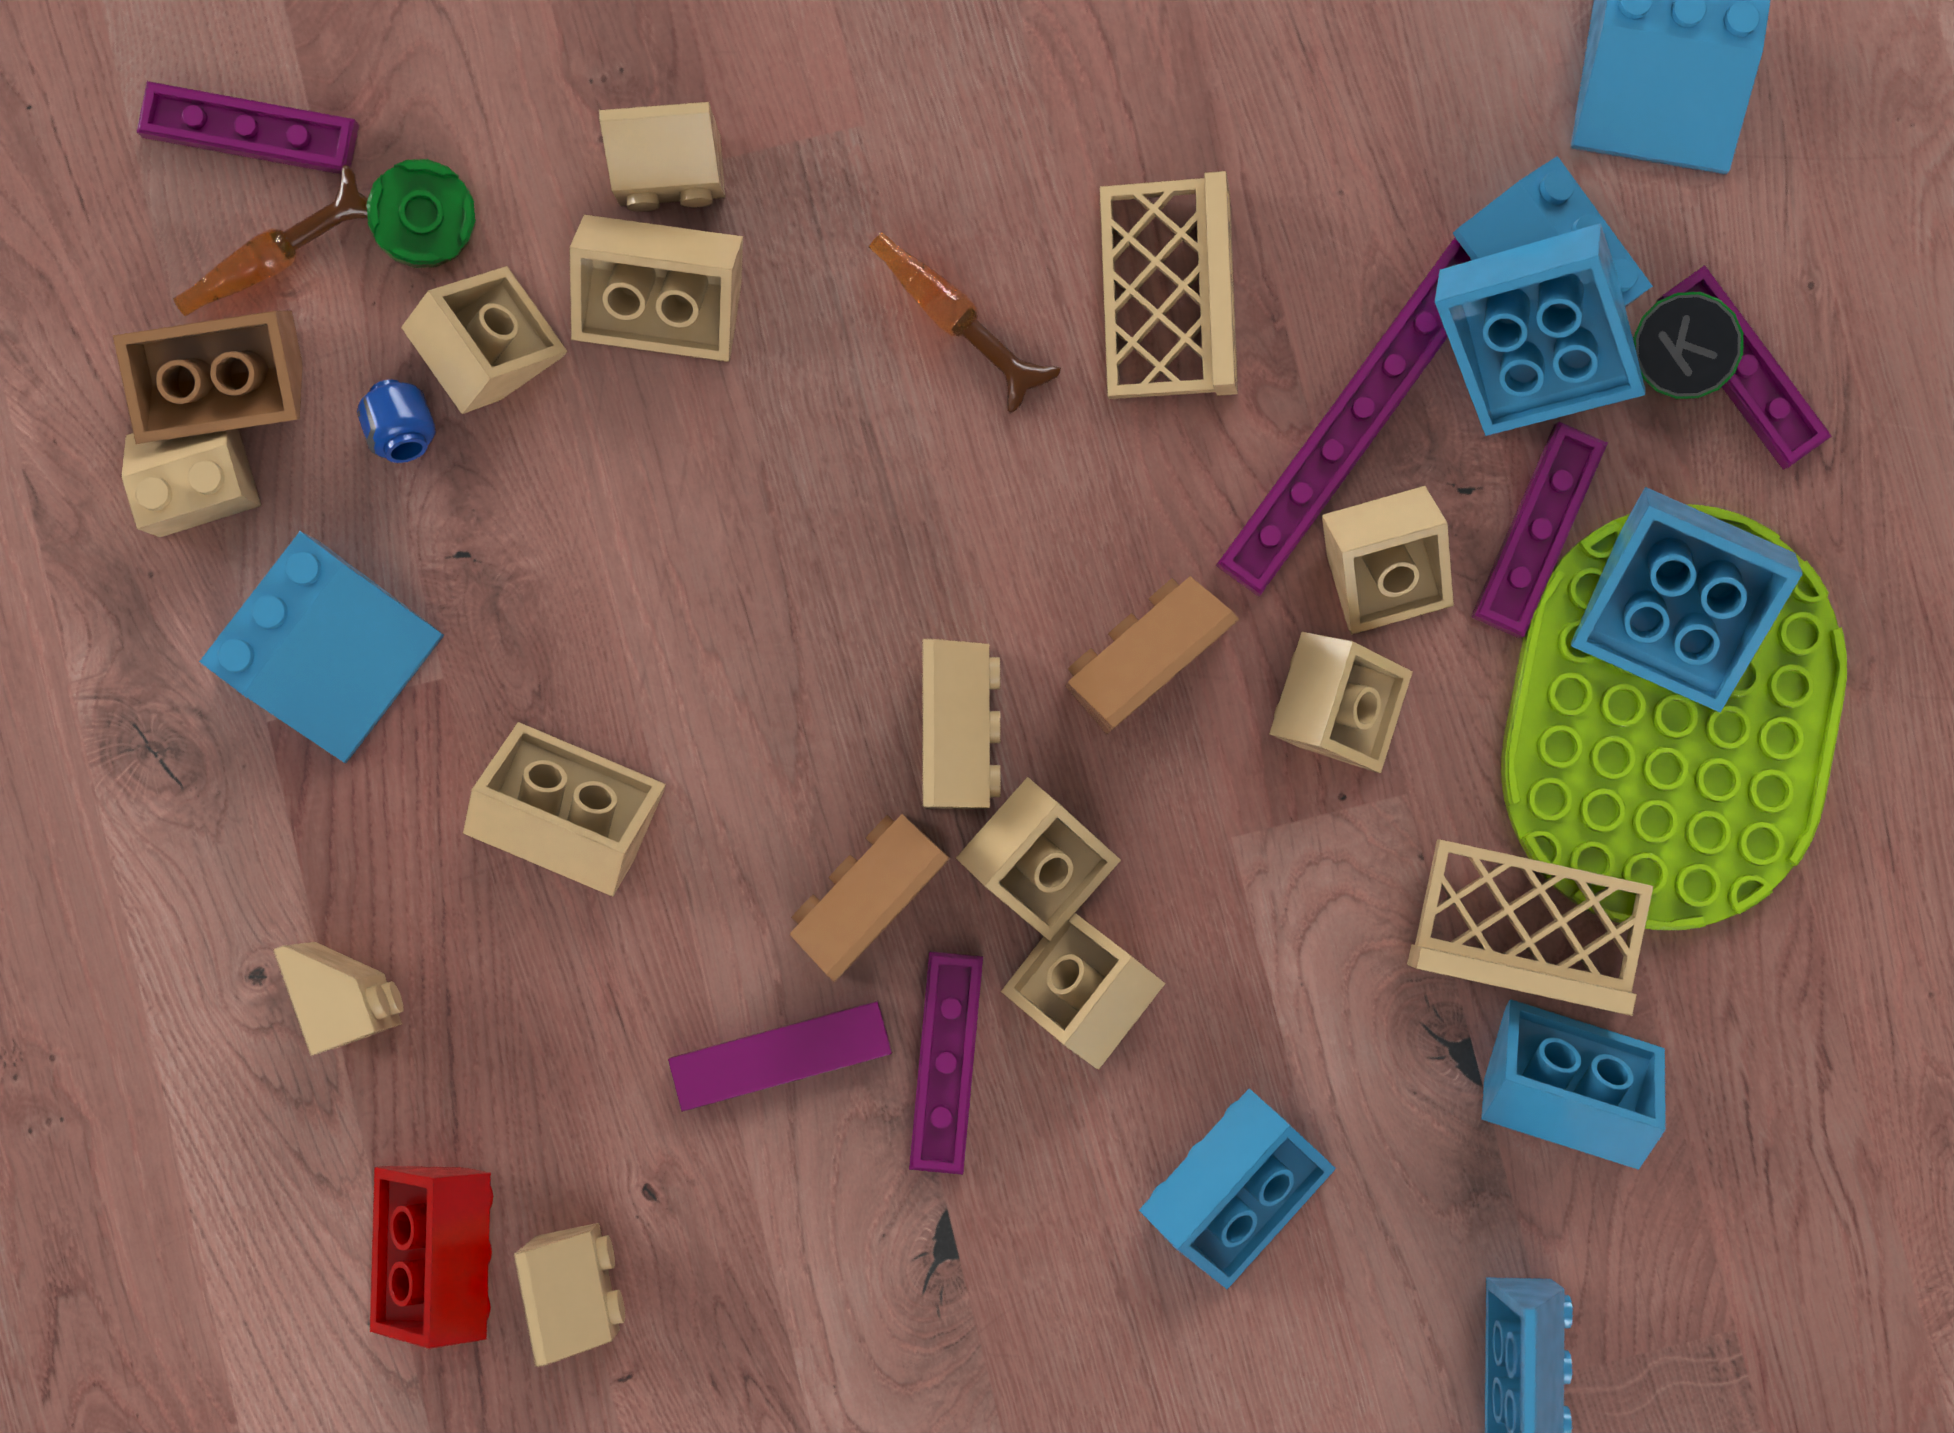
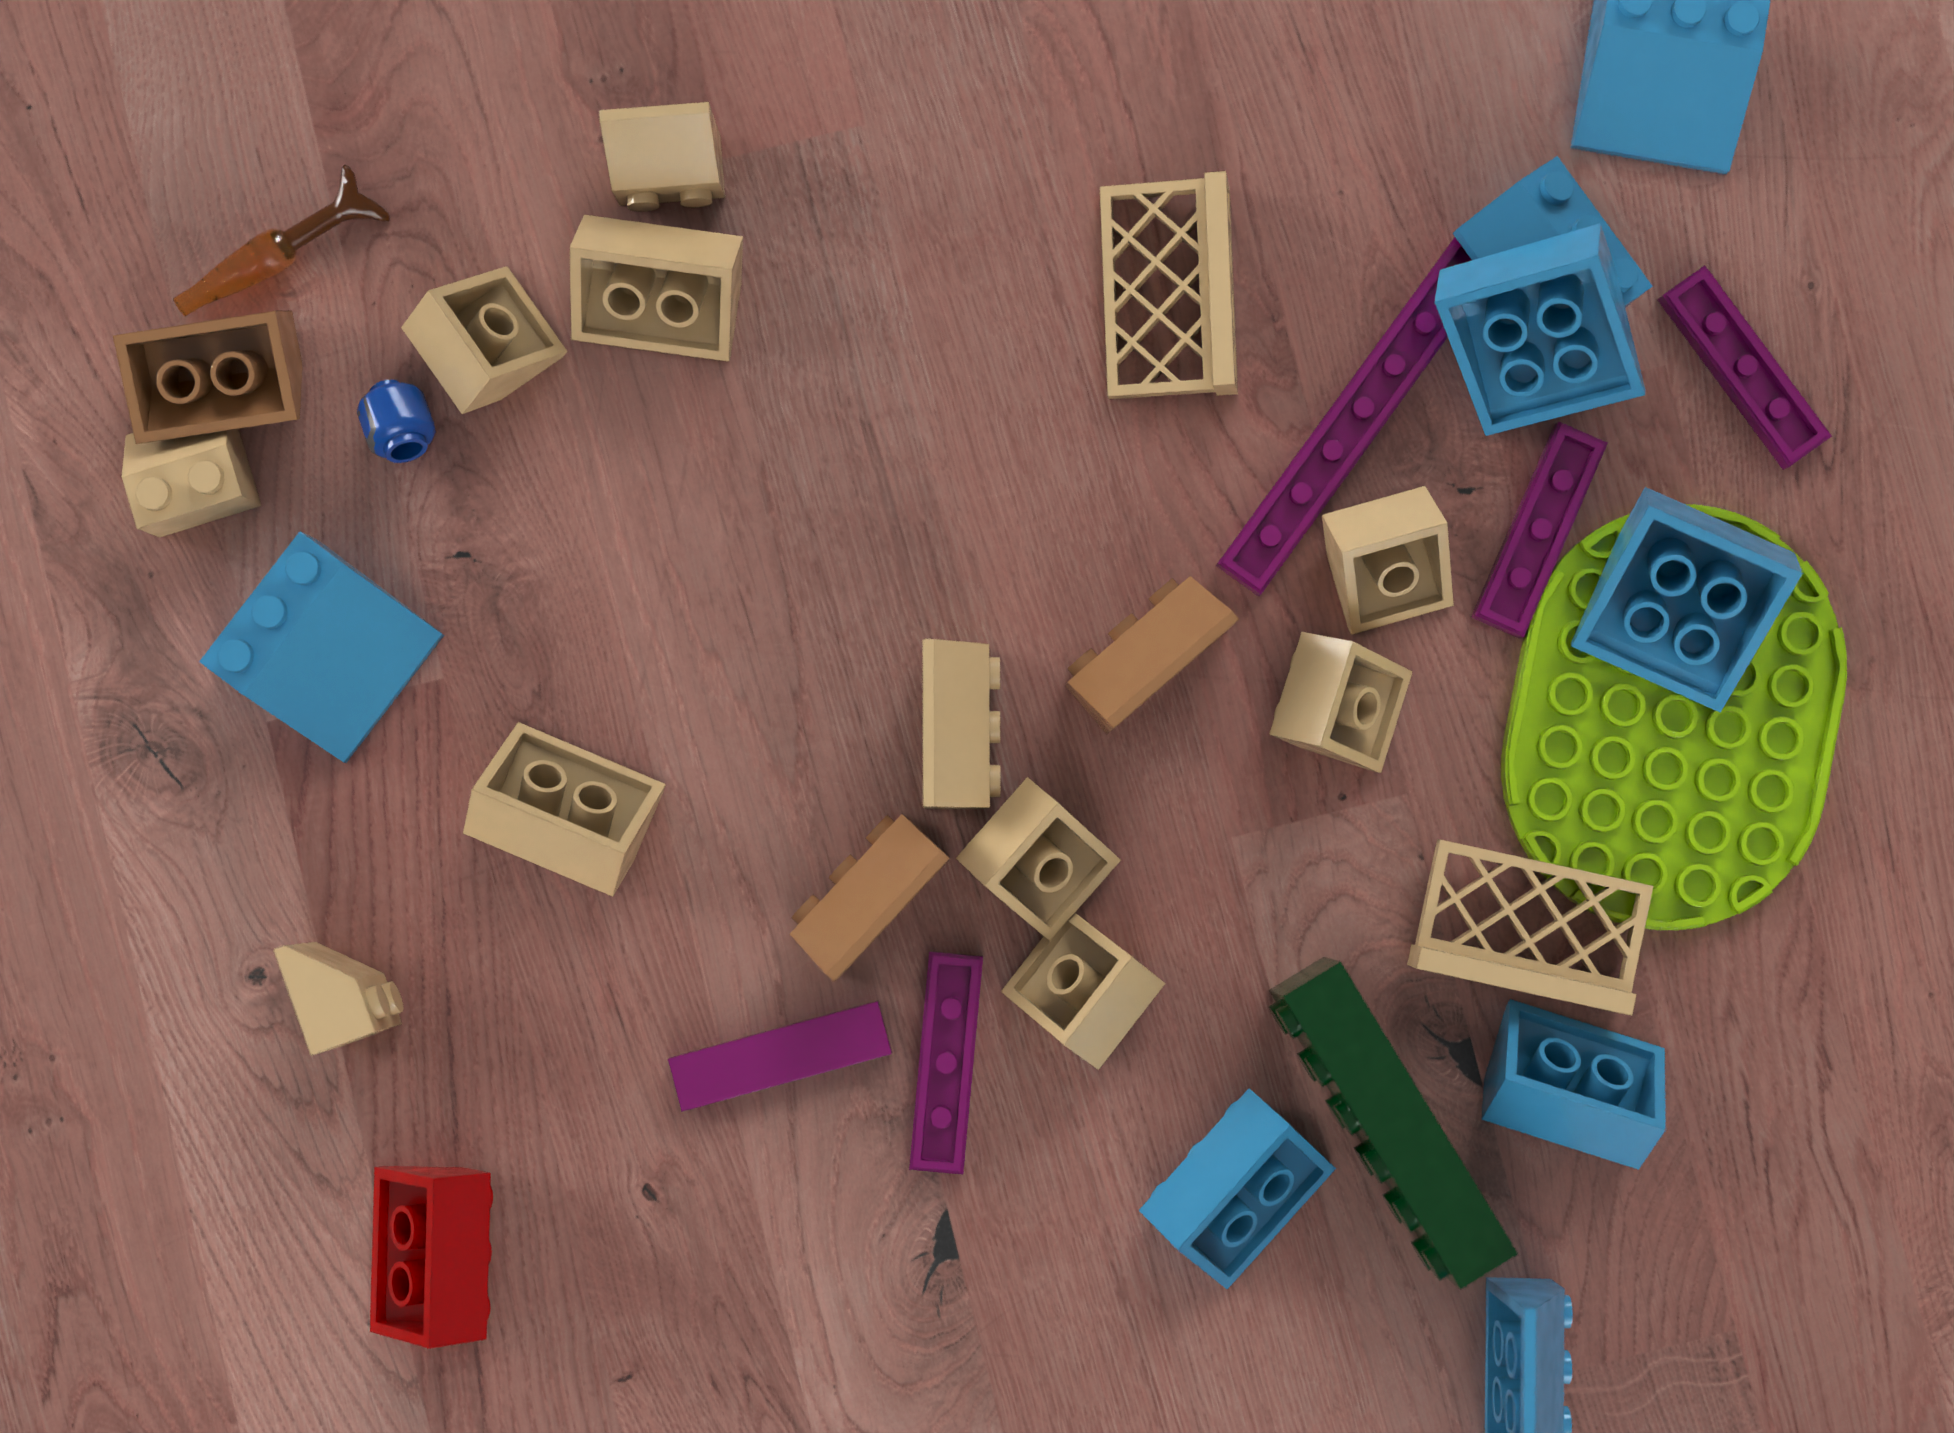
(247, 128): magenta tile -> none
(421, 213): green tile -> none
(569, 1292): tan slope -> none
(958, 317): clear orange piece -> none
(1393, 1122): none -> dark green brick
(1688, 345): black tile -> none

